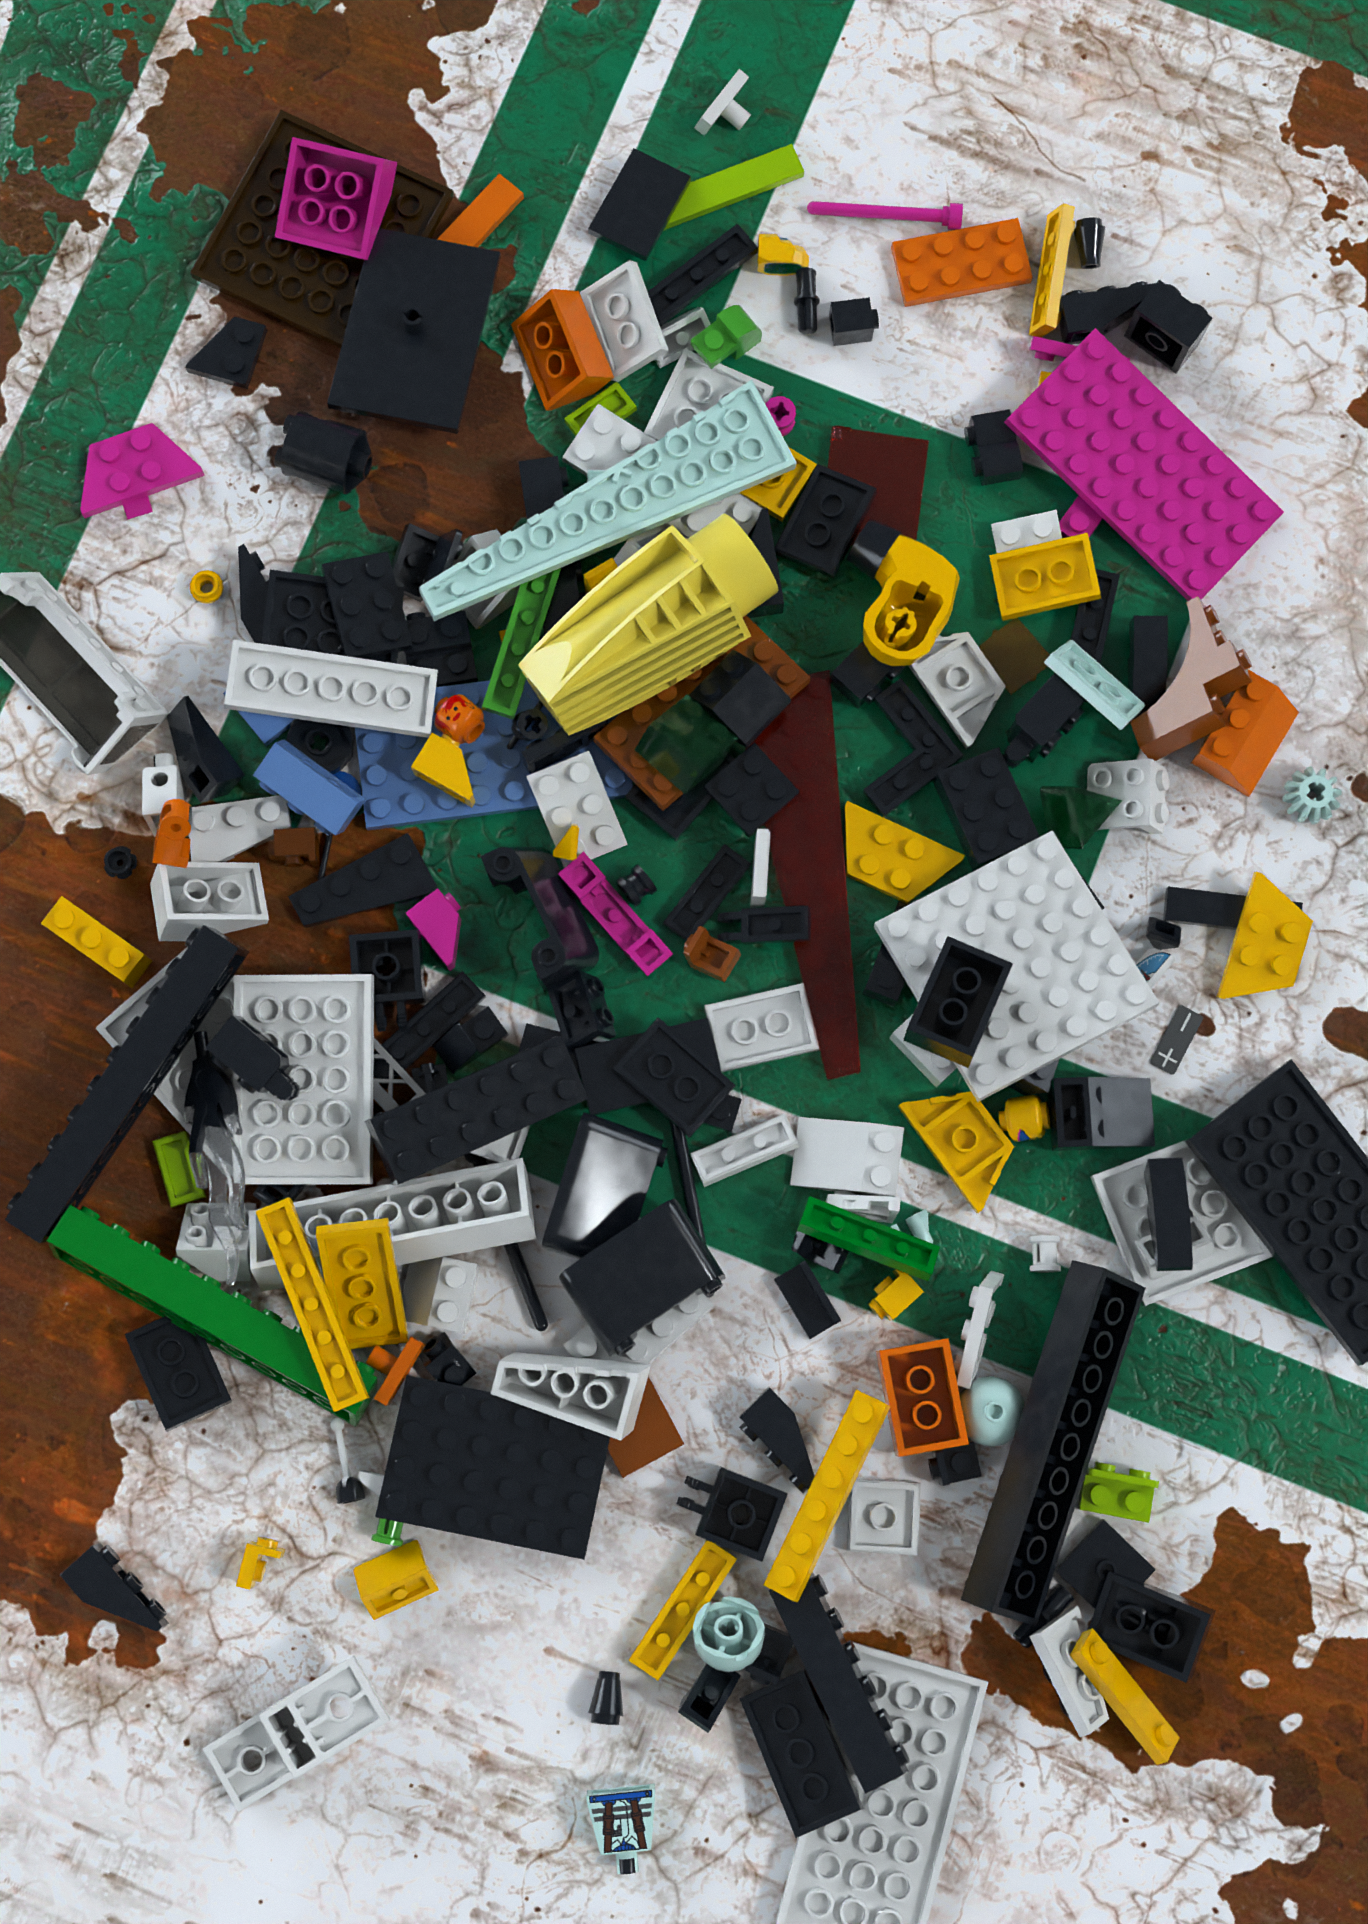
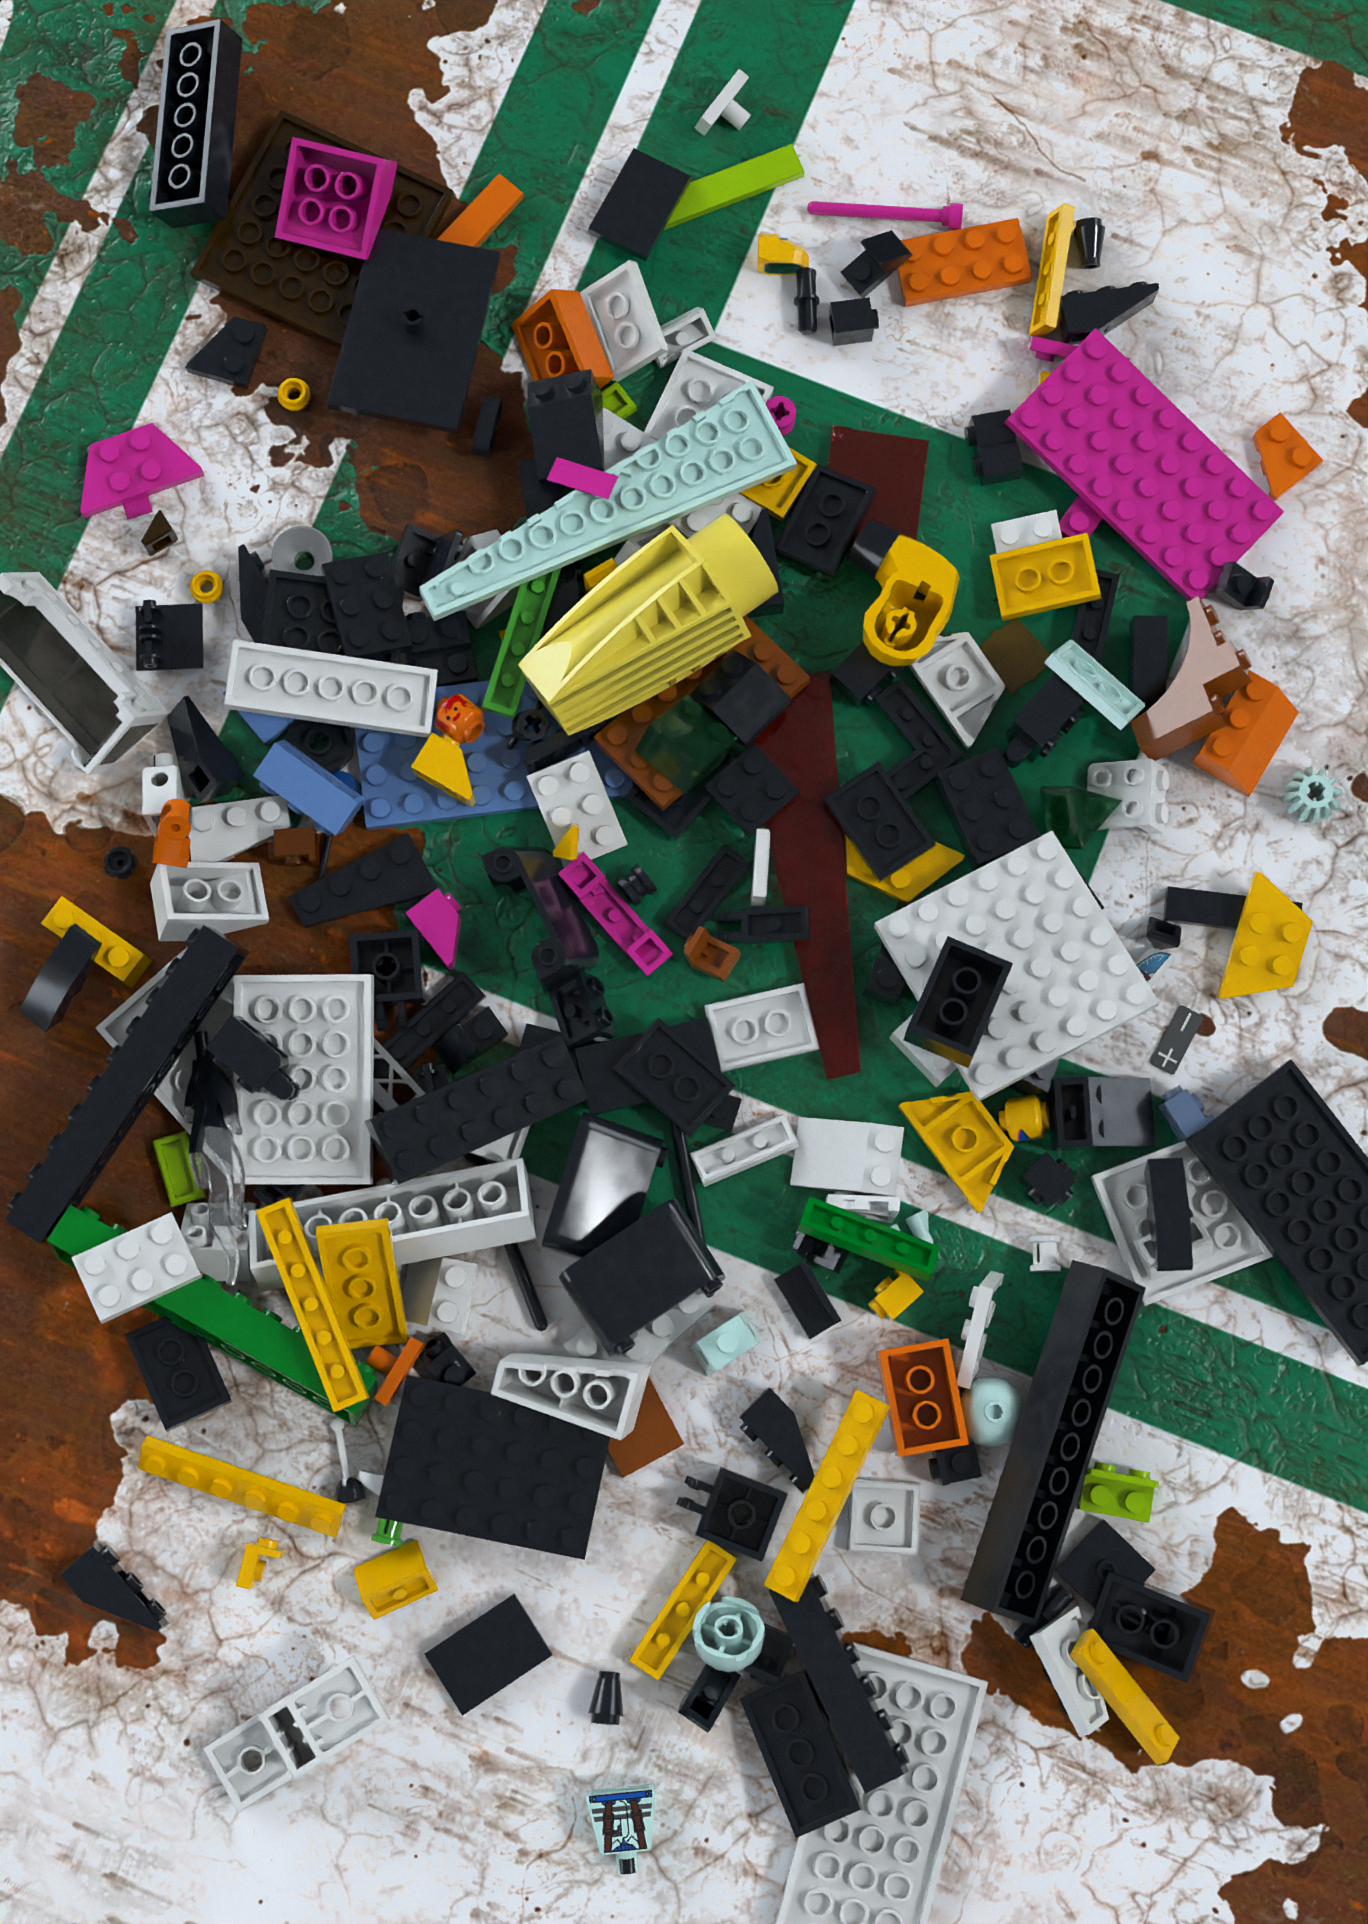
(61, 978): none -> black slope
(136, 1267): none -> white plate
(158, 535): none -> dark brown slope
(169, 636): none -> black hinge
(196, 124): none -> black brick
(241, 1486): none -> yellow plate
(293, 385): none -> yellow plate
(301, 541): none -> light grey piece
(324, 452): black cylinder -> none
(487, 426): none -> black beam
(488, 1654): none -> black tile
(566, 421): none -> black slope
(582, 478): none -> dark pink sticker
(701, 273): black plate -> none
(726, 1343): none -> light aqua torso
(730, 334): bright green brick -> none
(879, 822): none -> black tile
(880, 259): none -> black slope
(1048, 1181): none -> black brick
(1168, 326): black brick -> none
(1183, 1112): none -> sand blue brick
(1243, 588): none -> black bracket
(1284, 455): none -> orange wing

